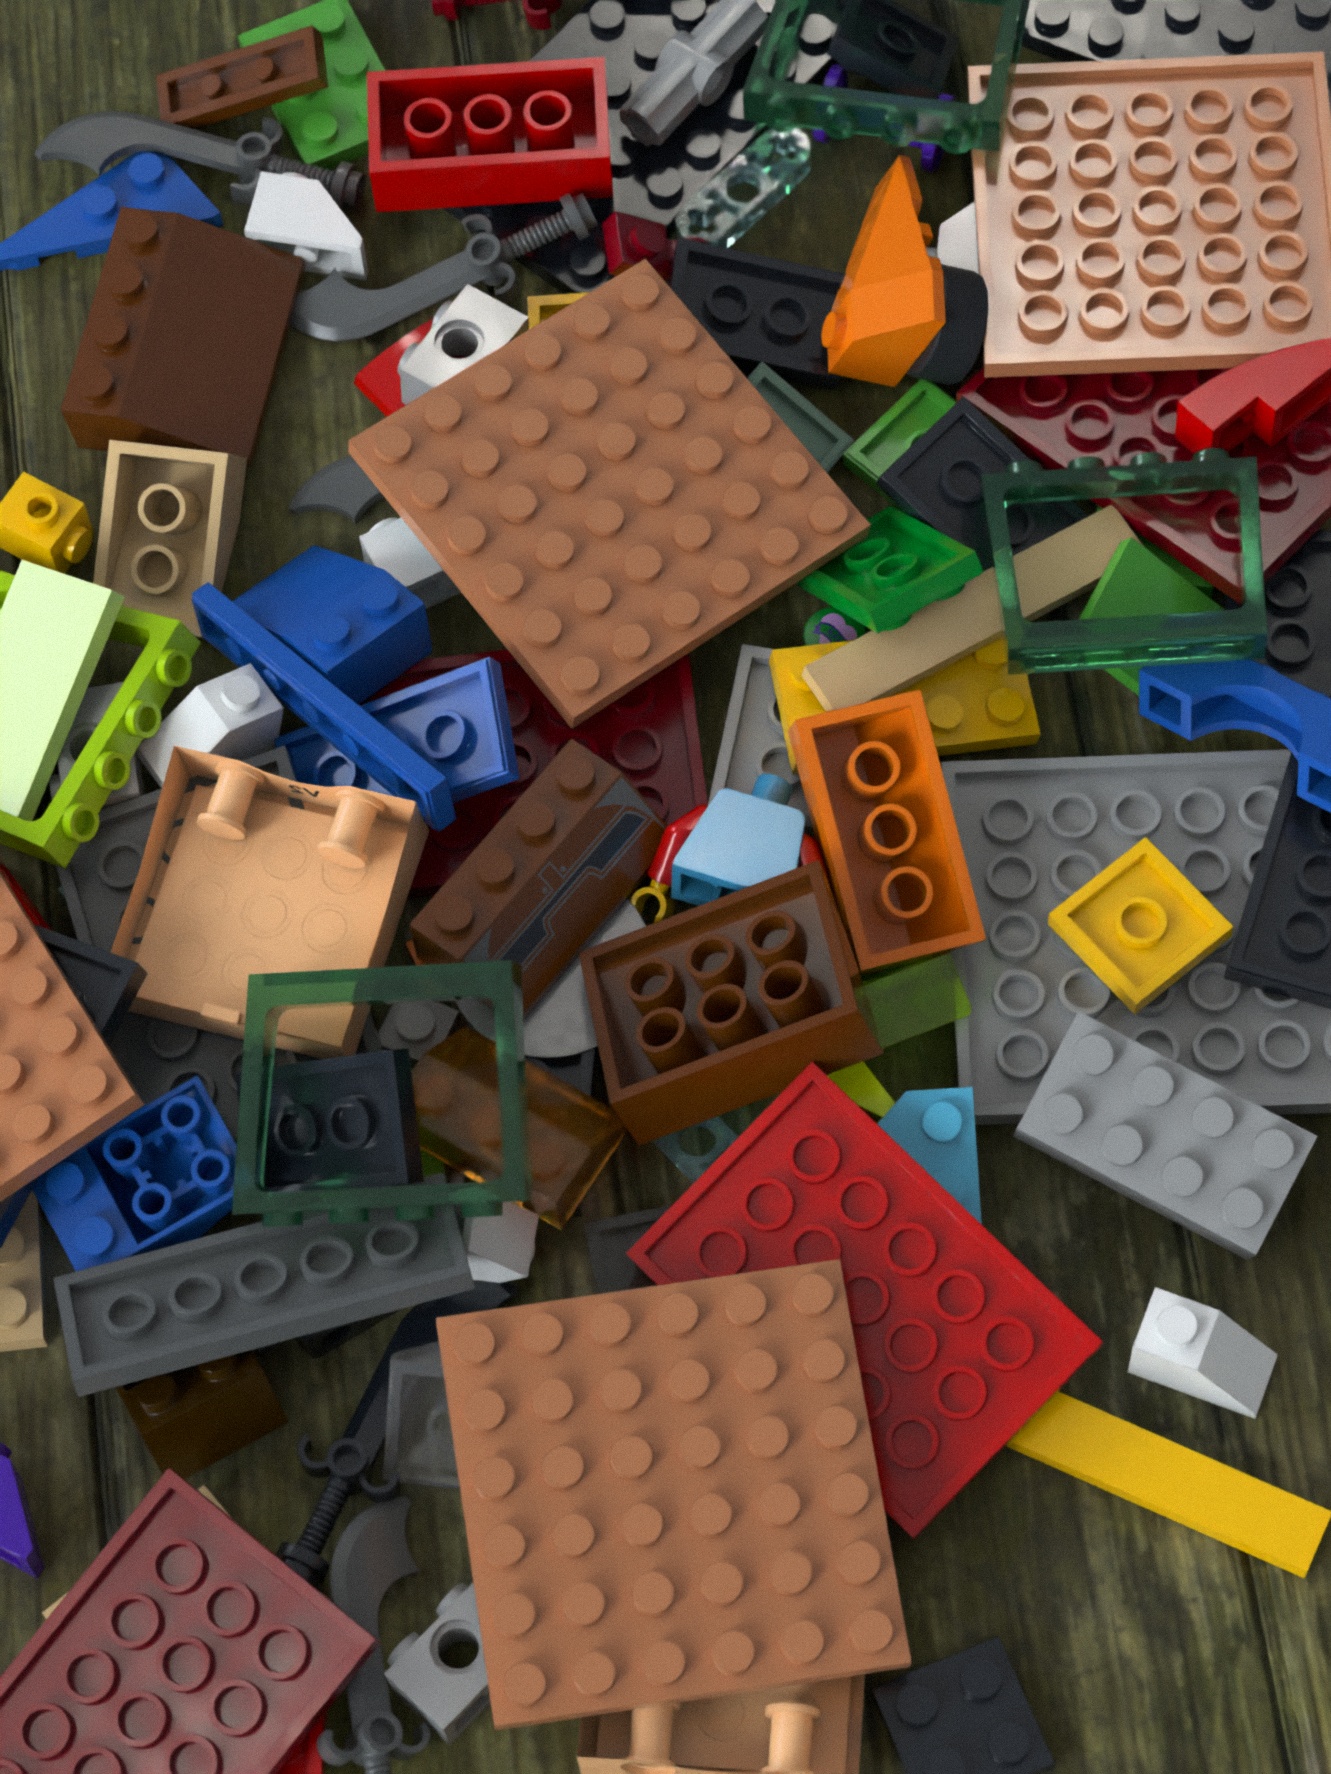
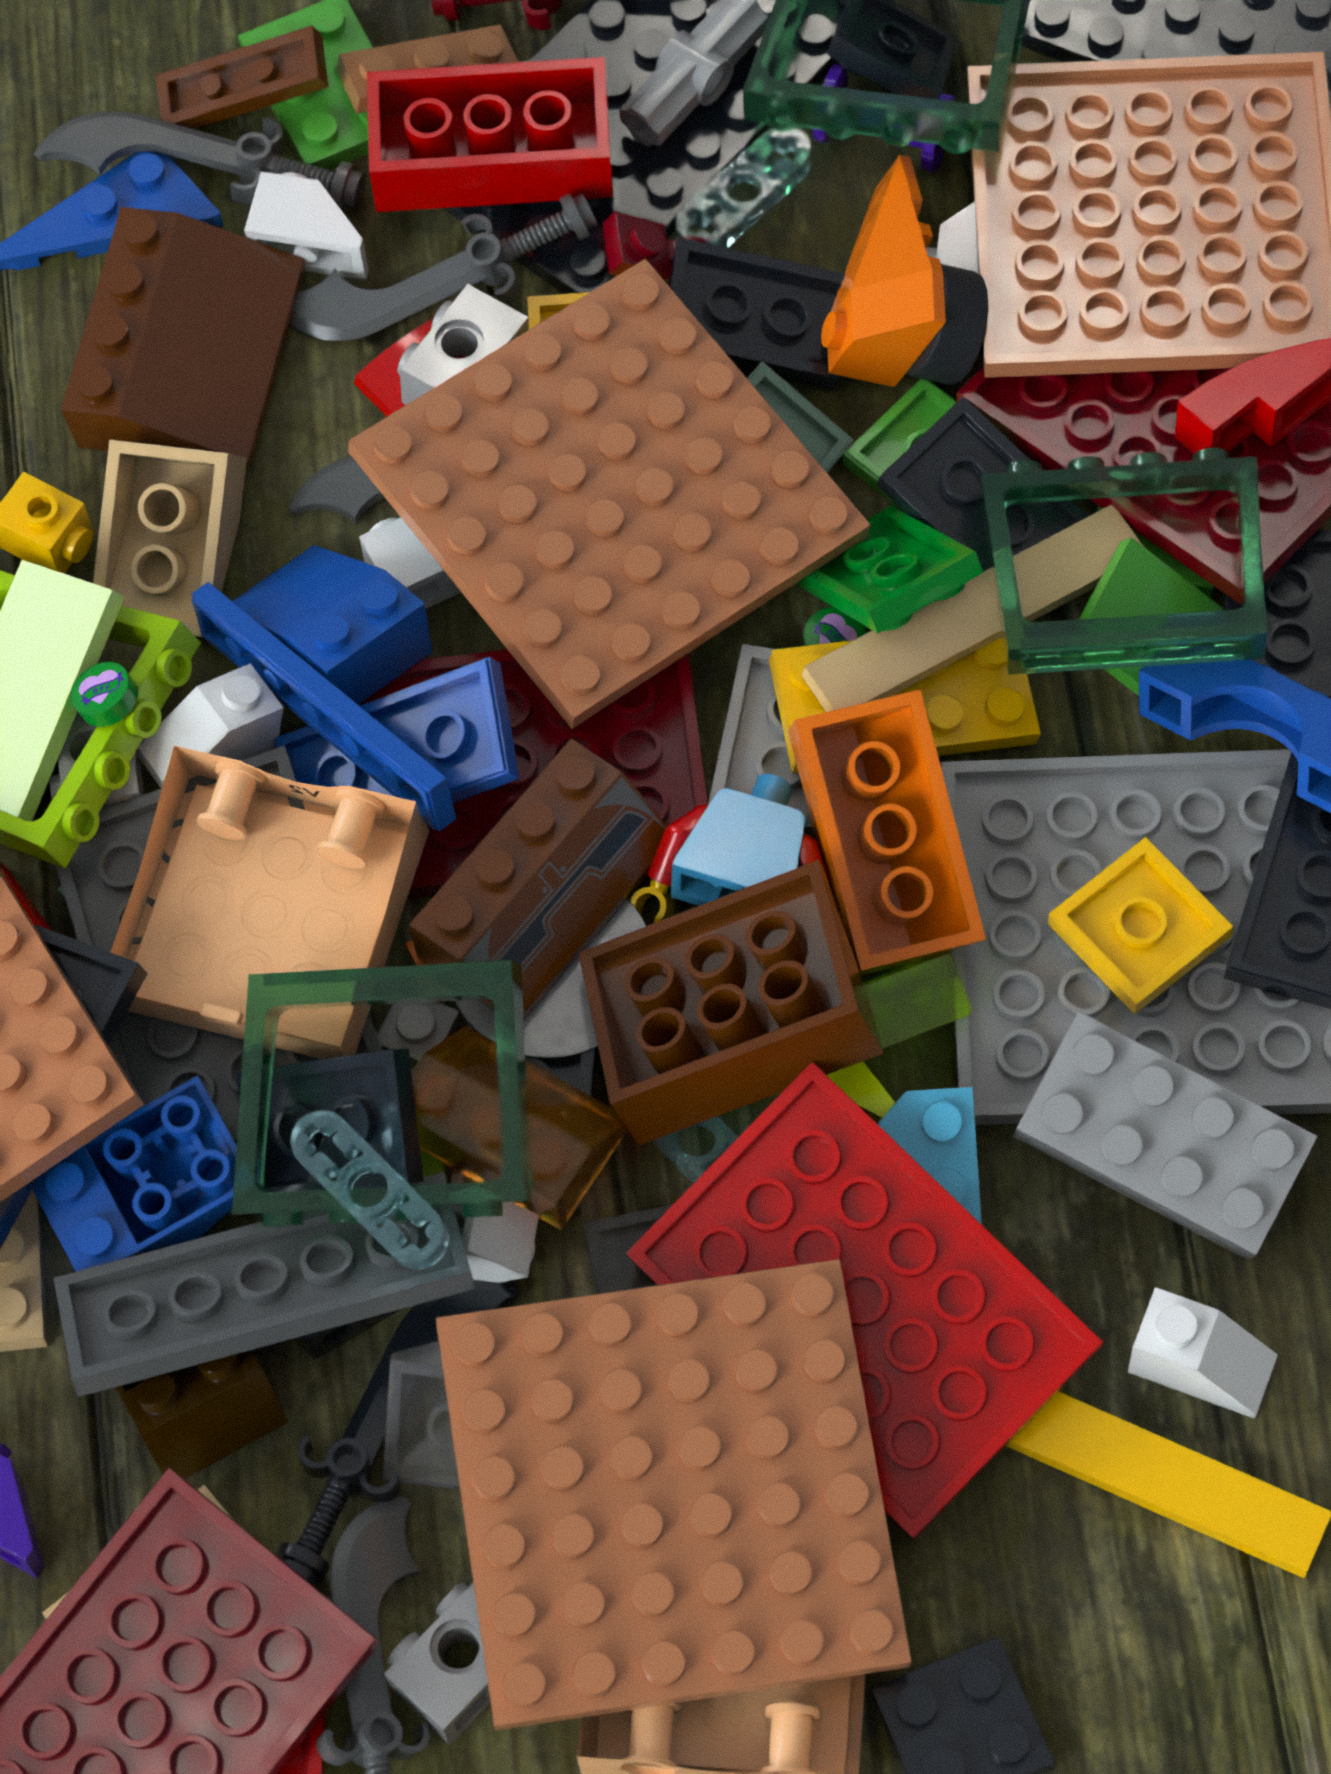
(104, 694): none -> green tile
(324, 1169): none -> clear light blue beam
(462, 48): none -> medium nougat plate

